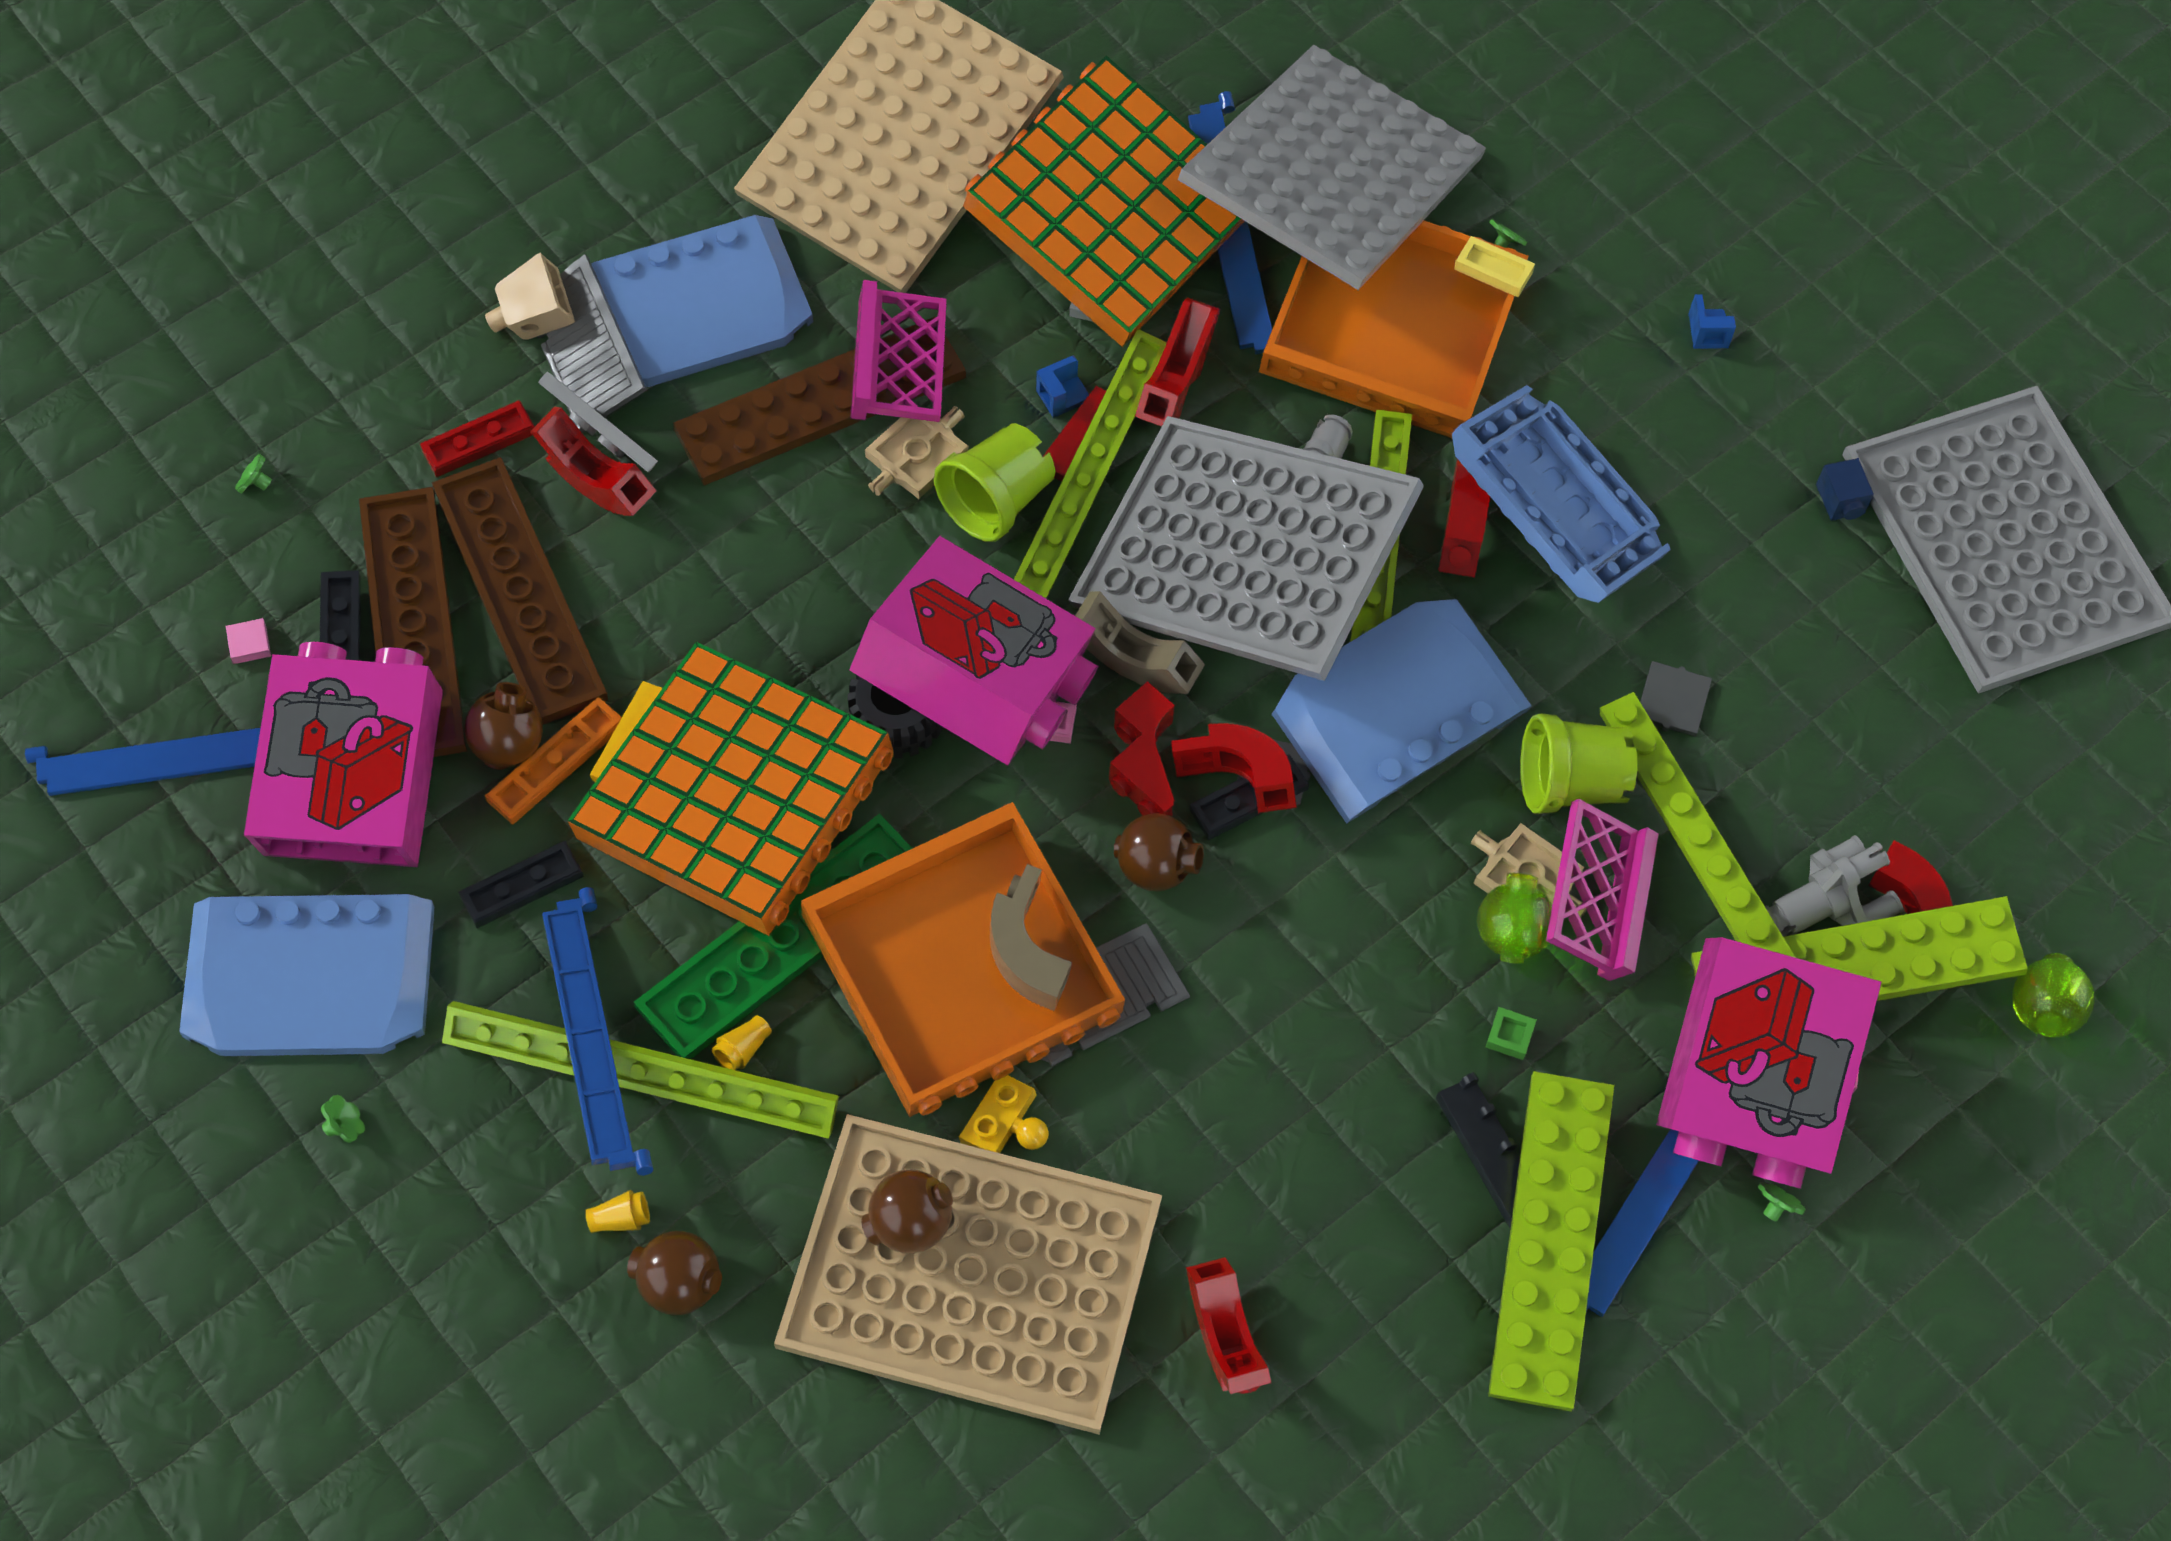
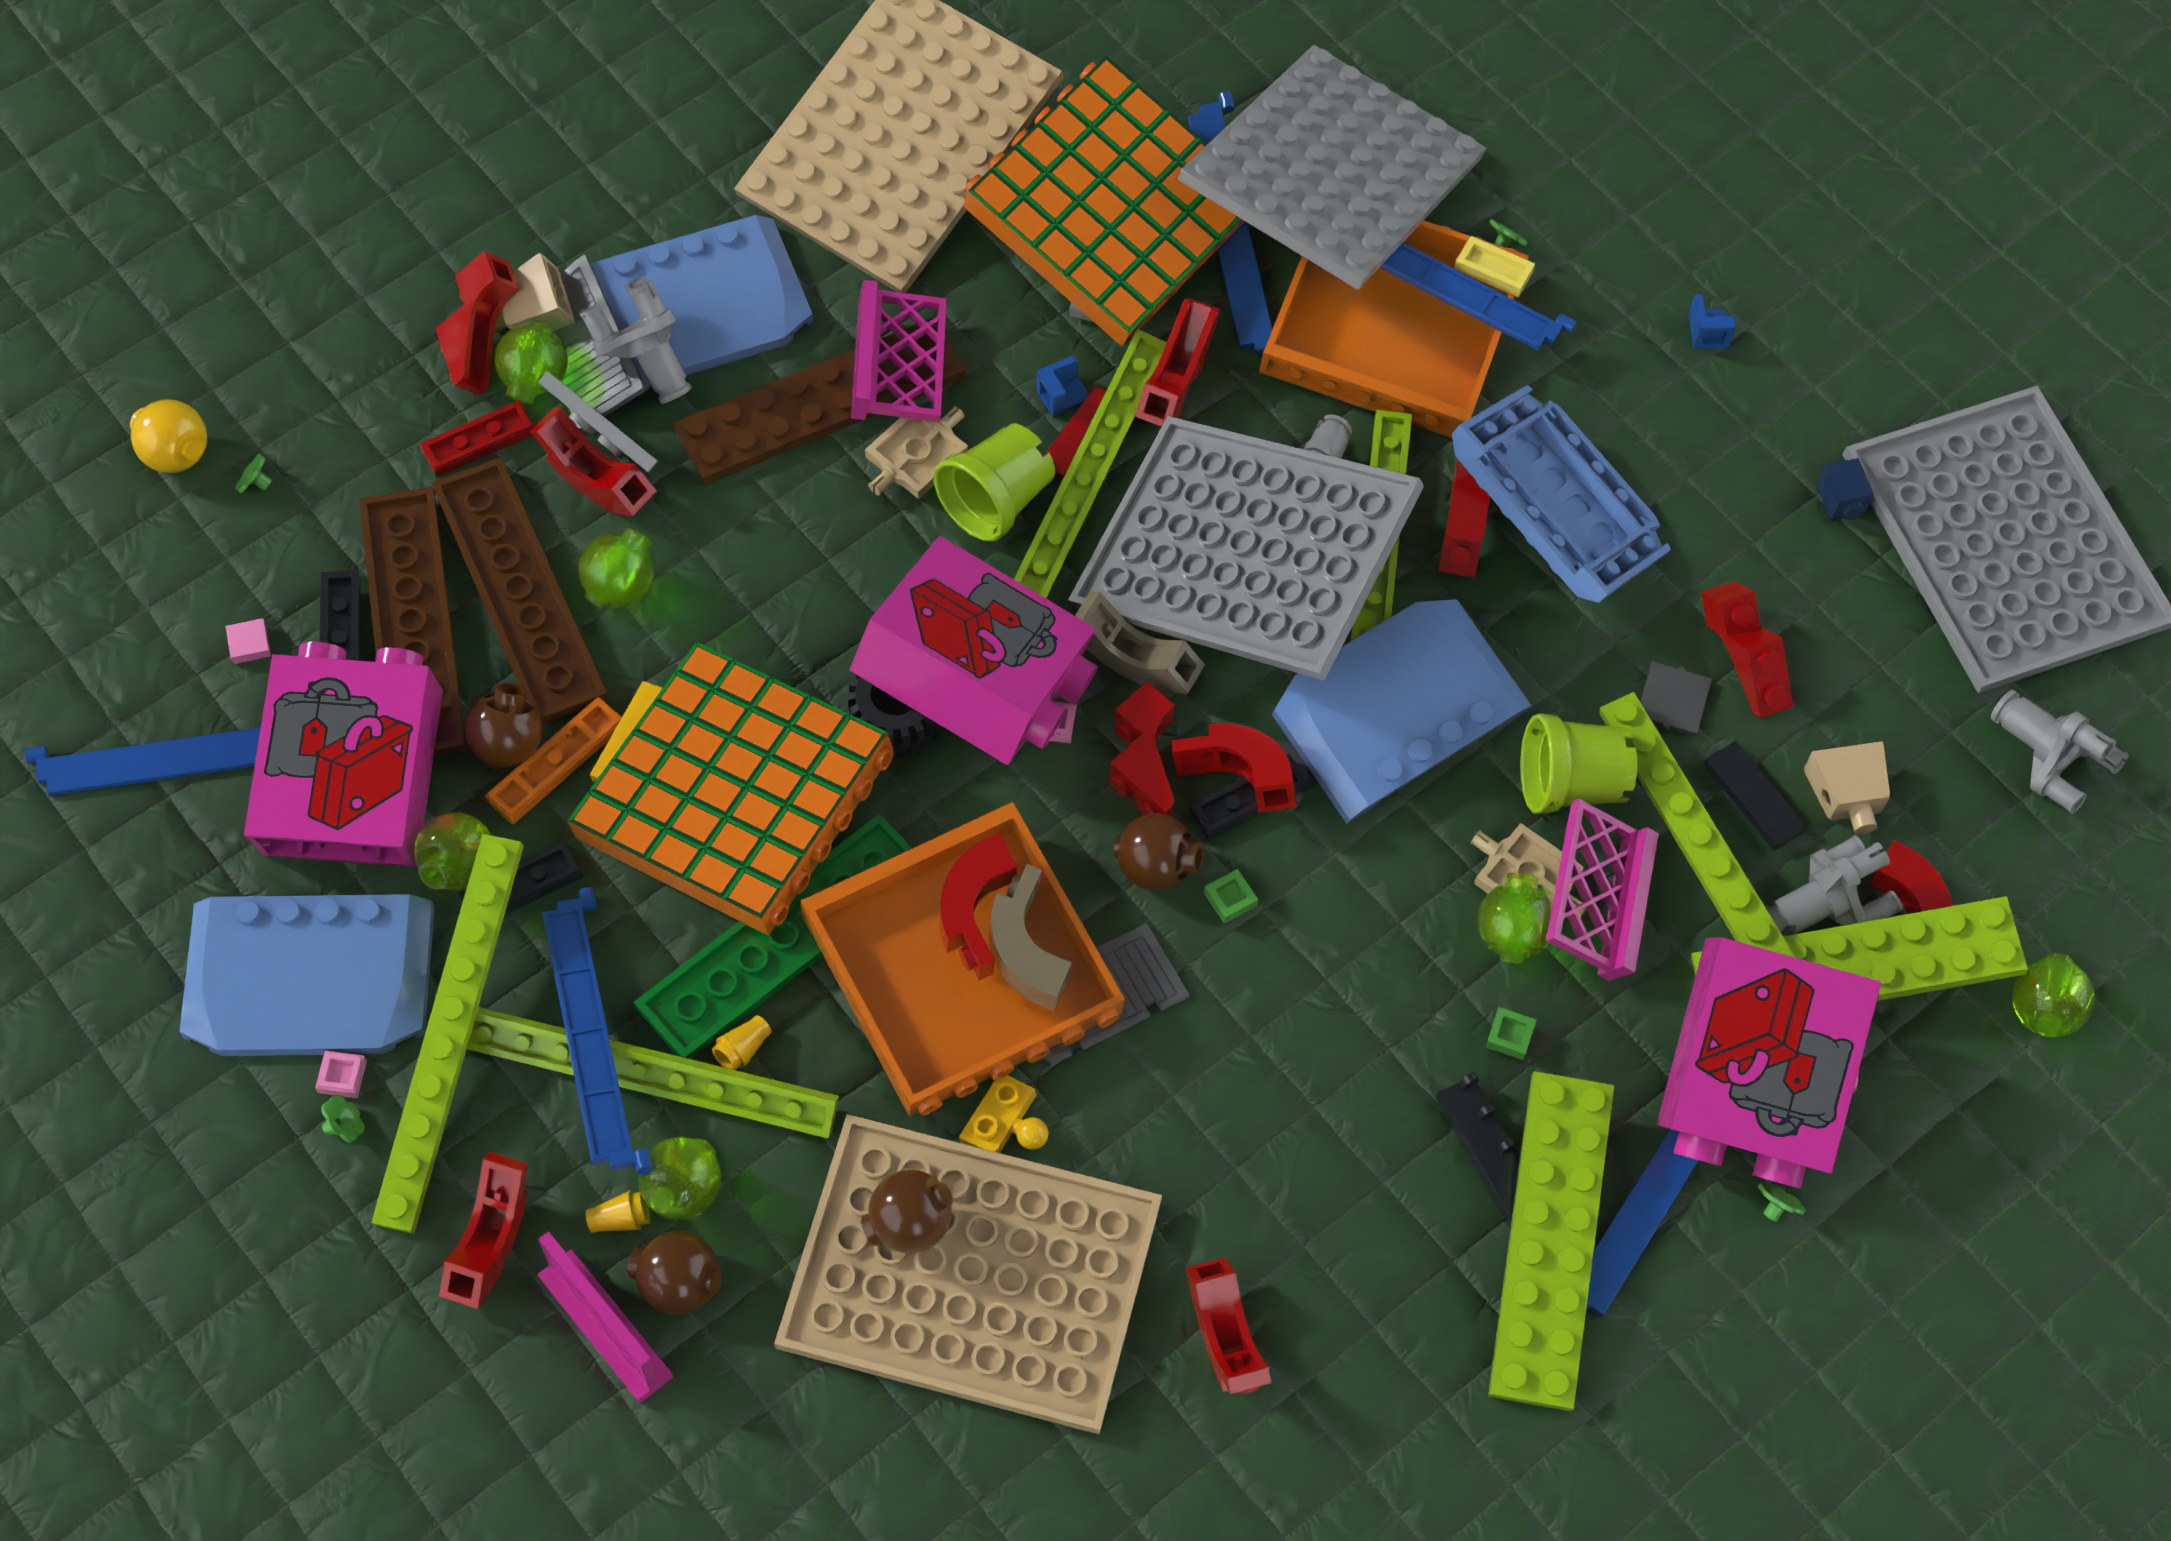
(168, 435): none -> yellow brick
(341, 1074): none -> bright pink tile
(447, 1035): none -> lime plate
(448, 850): none -> clear neon green brick
(468, 333): none -> red arch
(491, 1232): none -> red arch
(526, 356): none -> clear neon green brick
(602, 1321): none -> dark pink fence
(616, 568): none -> clear neon green brick
(643, 339): none -> light grey wheel
(682, 1178): none -> clear neon green brick
(971, 878): none -> red arch
(1230, 896): none -> bright green plate
(1475, 298): none -> blue piece
(1754, 650): none -> red arch
(1754, 795): none -> black tile
(1851, 783): none -> tan torso
(2056, 746): none -> light grey wheel

